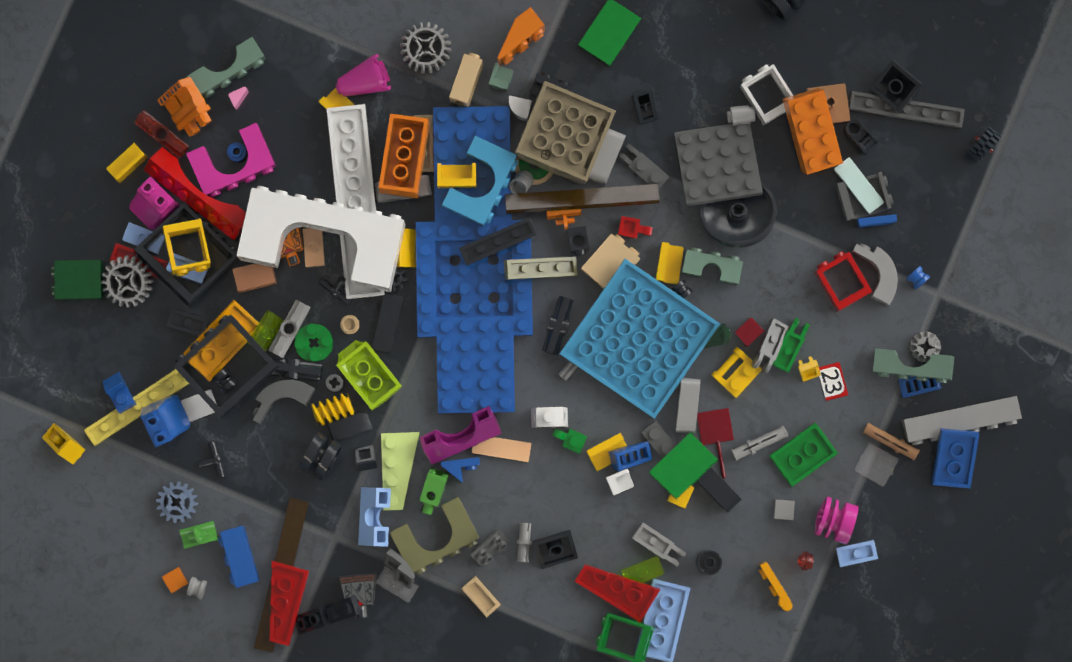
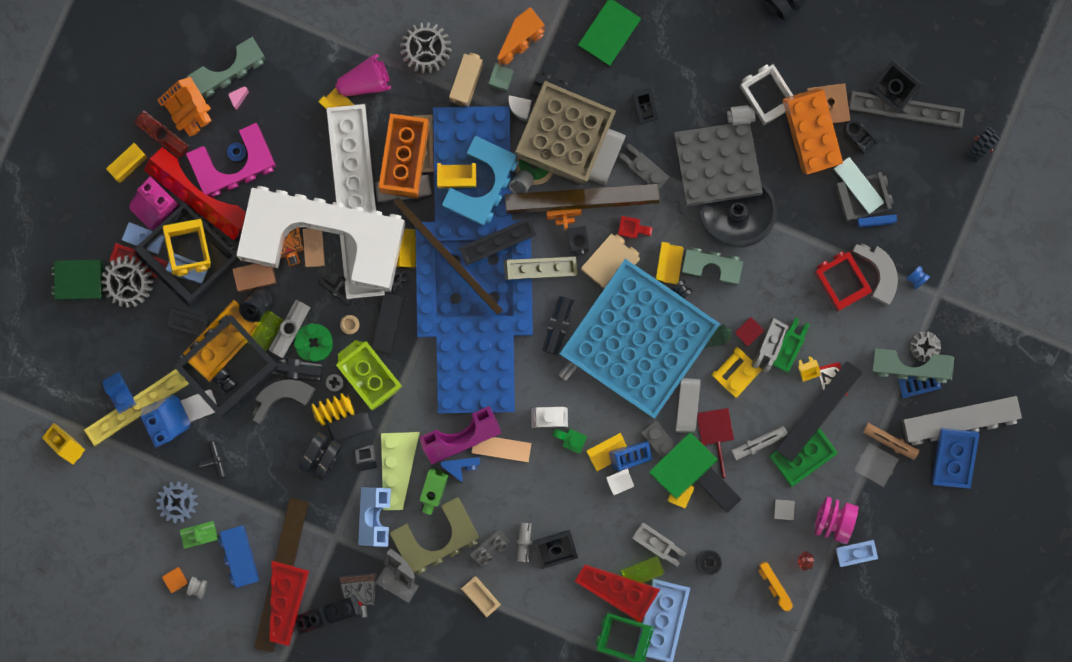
(255, 304): none -> black wheel
(448, 256): none -> dark brown tile
(819, 411): none -> black tile

